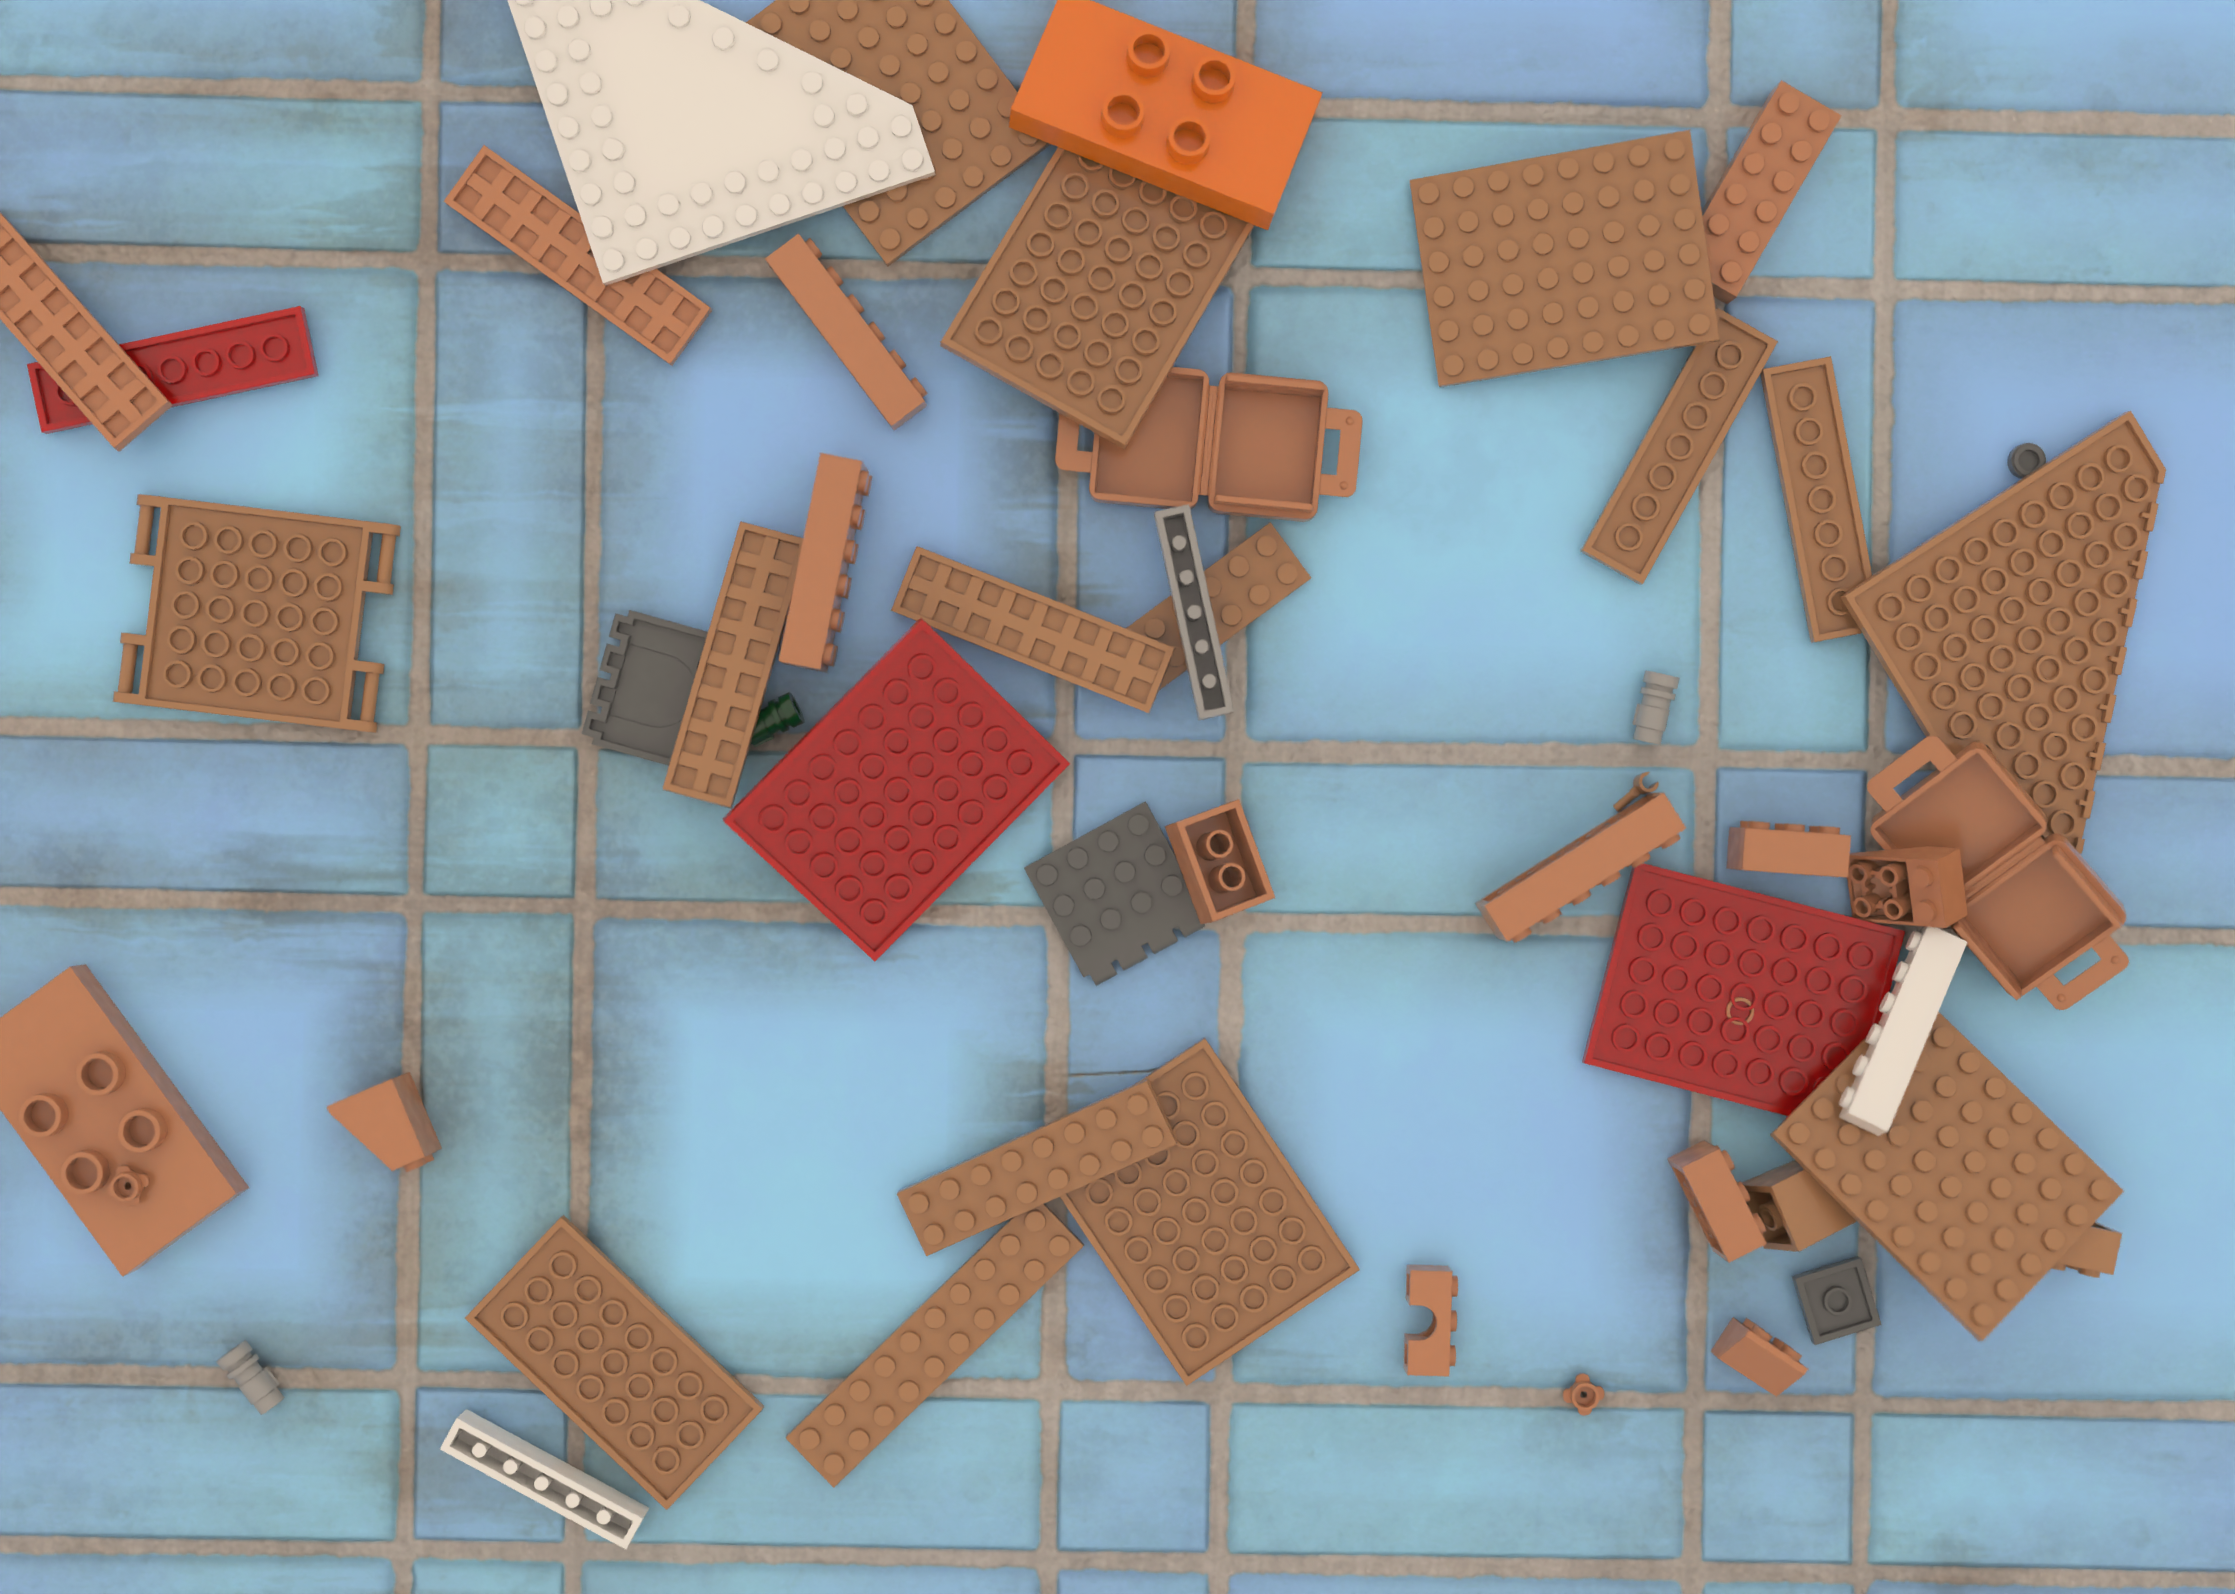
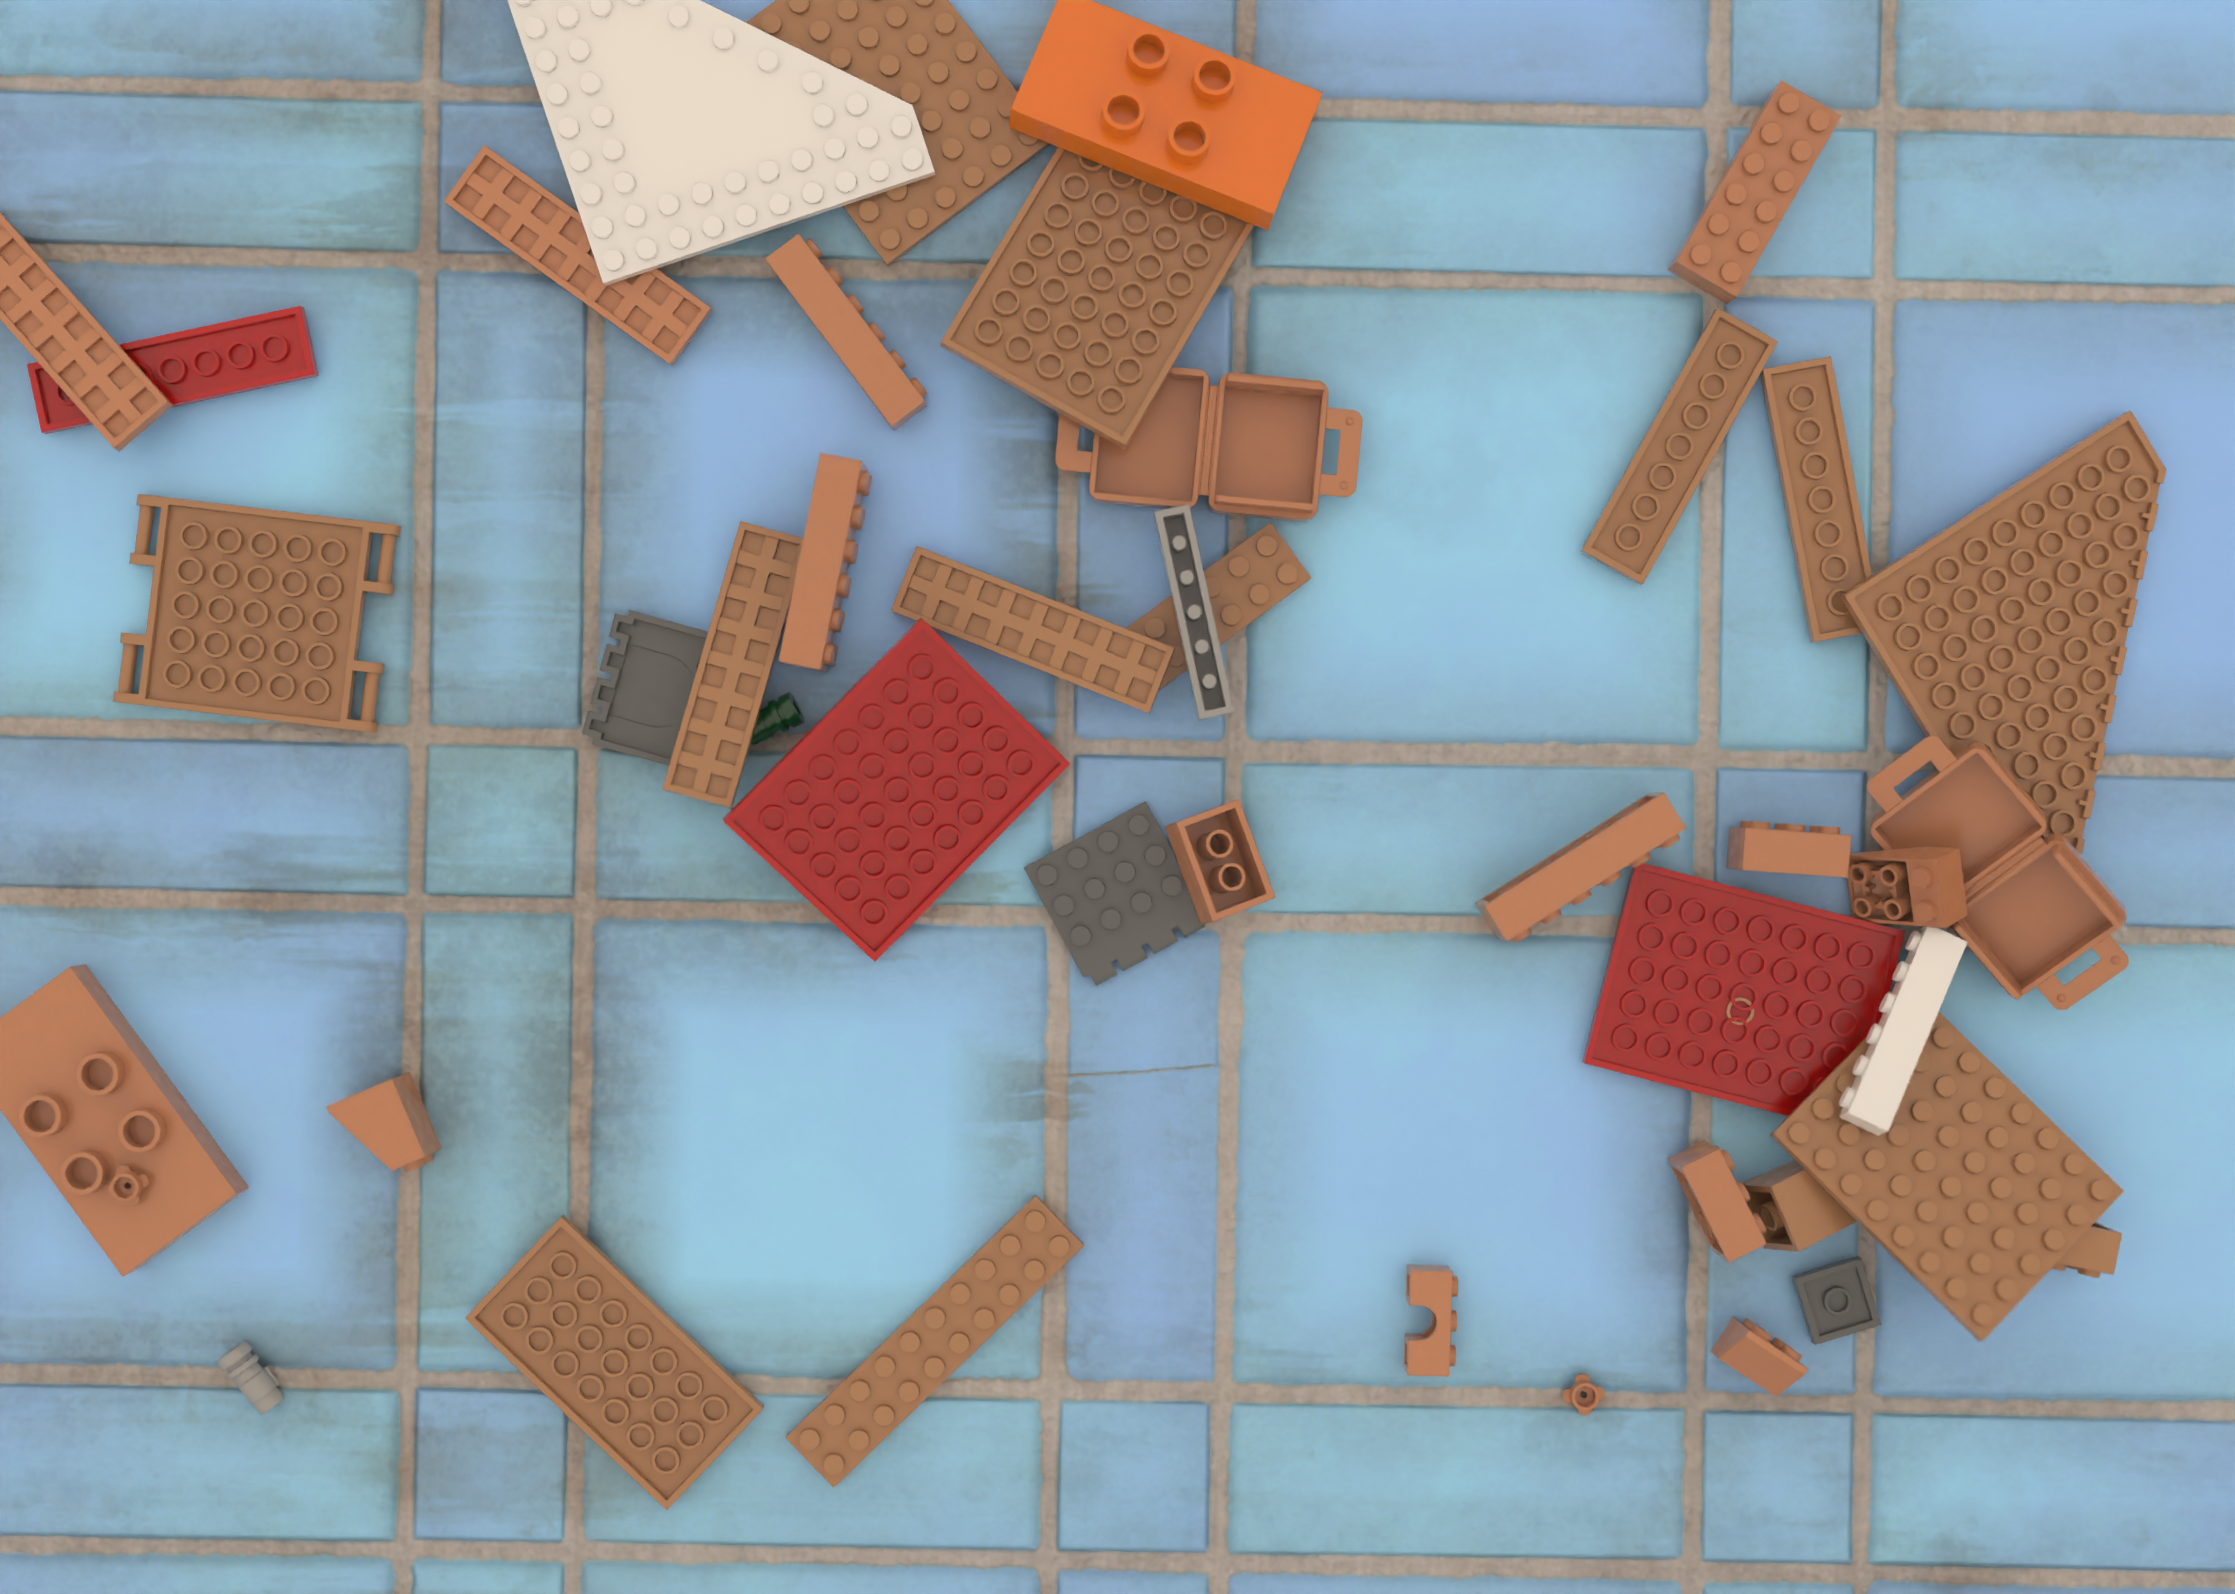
(544, 1478): white brick -> none
(1037, 1167): medium nougat plate -> none
(1214, 1230): medium nougat plate -> none
(1565, 259): medium nougat plate -> none
(1634, 792): medium nougat hand -> none
(1653, 712): light grey axle -> none
(2025, 459): dark grey tile -> none

